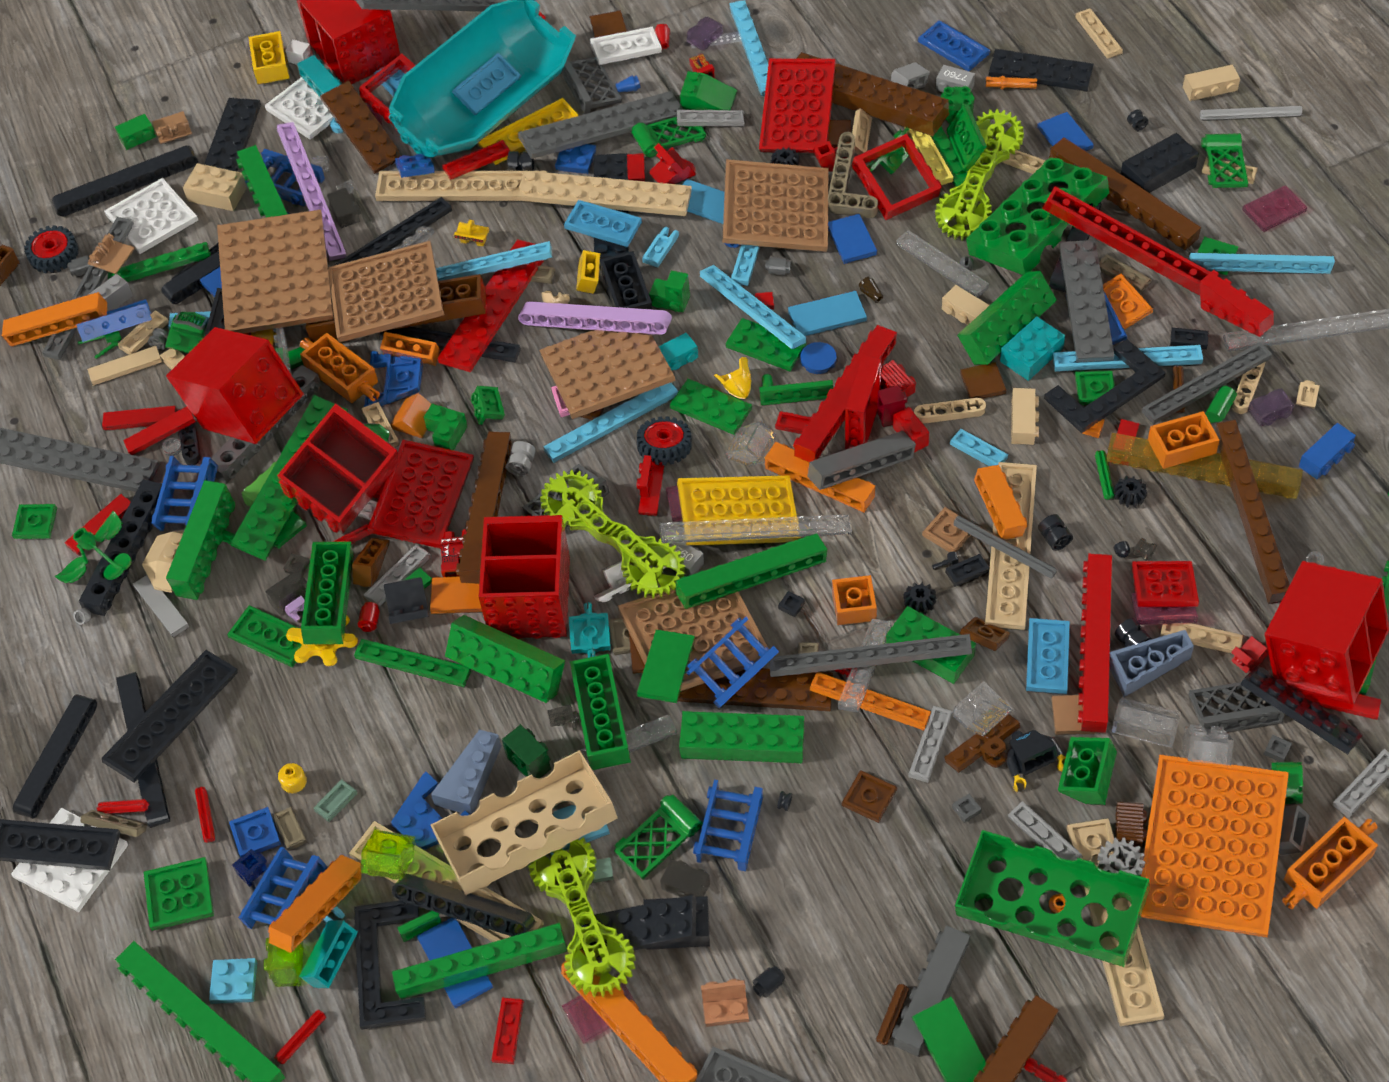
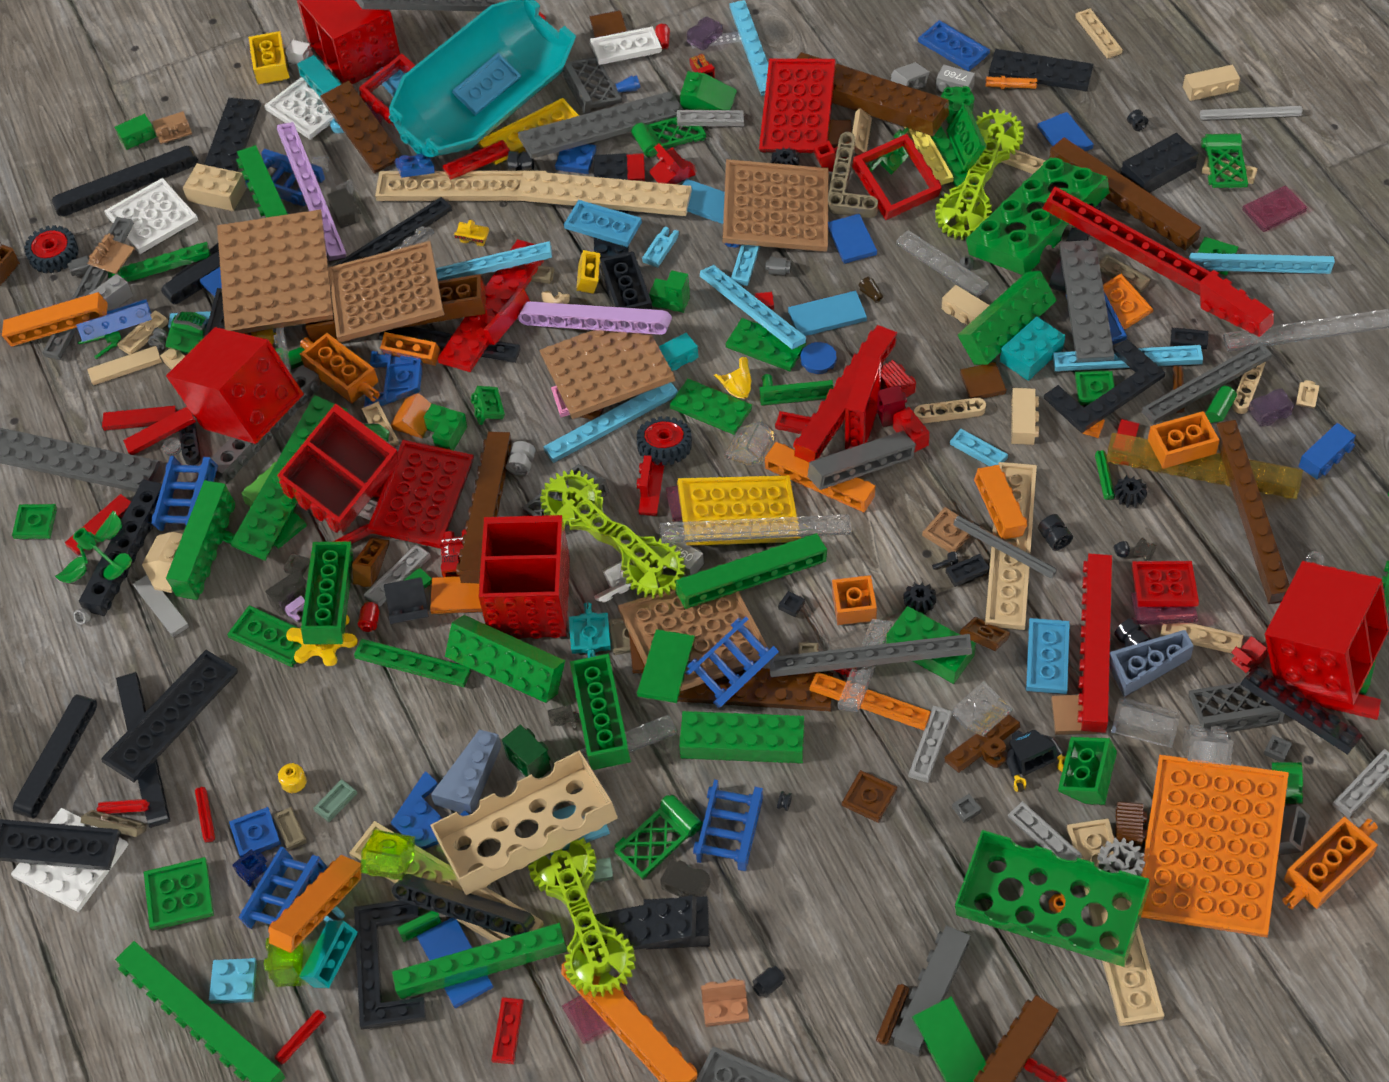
(506, 316): none -> red tile

